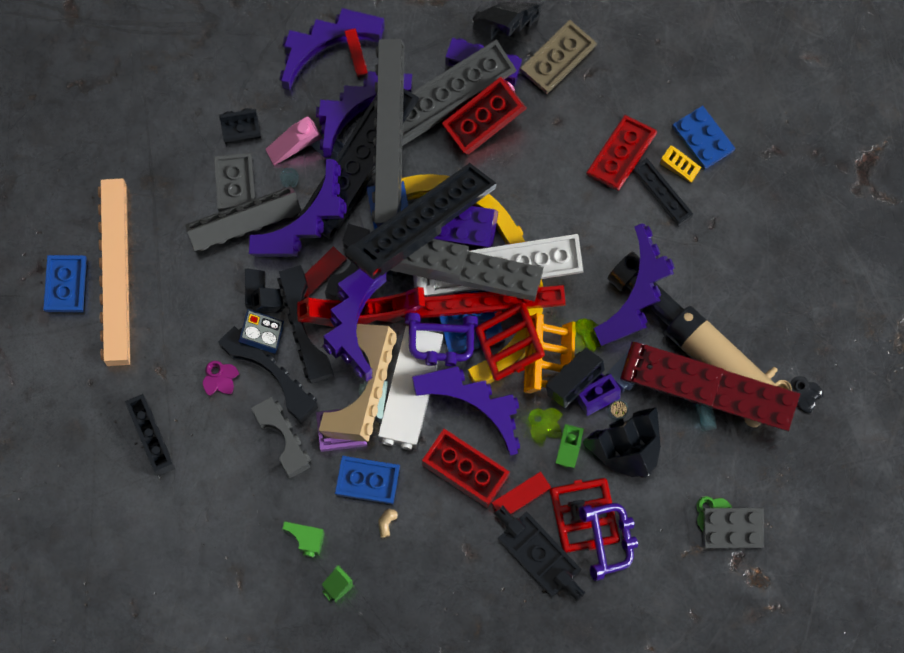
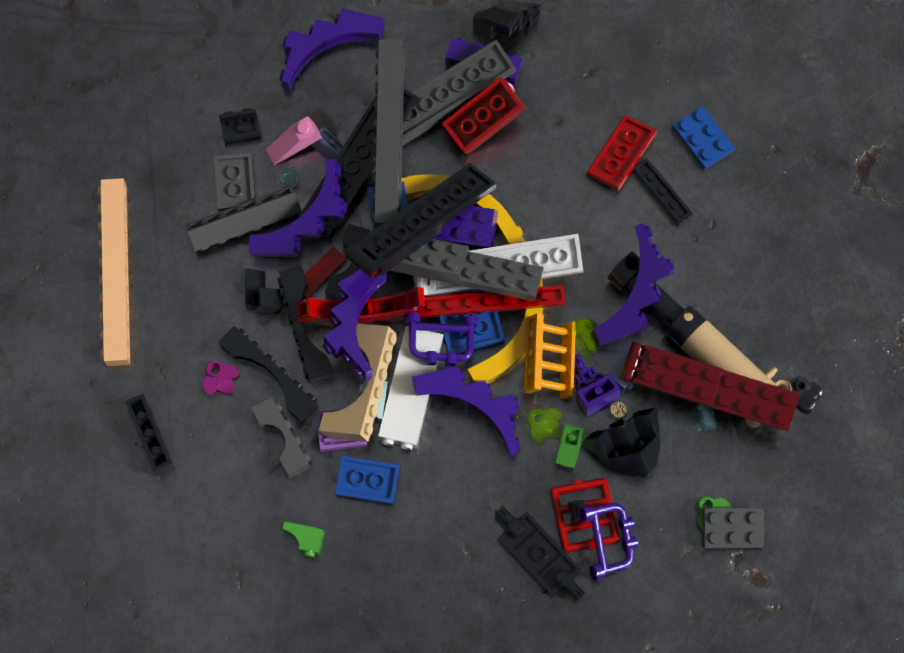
(65, 283): blue plate -> none
(261, 331): tile -> none
(335, 114): dark purple arch -> none
(336, 584): bright green slope -> none
(356, 51): red piece -> none
(387, 516): tan arm -> none
(465, 468): red brick -> none
(486, 343): red bar -> none
(523, 493): red tile -> none
(558, 57): dark tan plate -> none
(575, 377): black brick -> none
(672, 151): yellow slope -> none

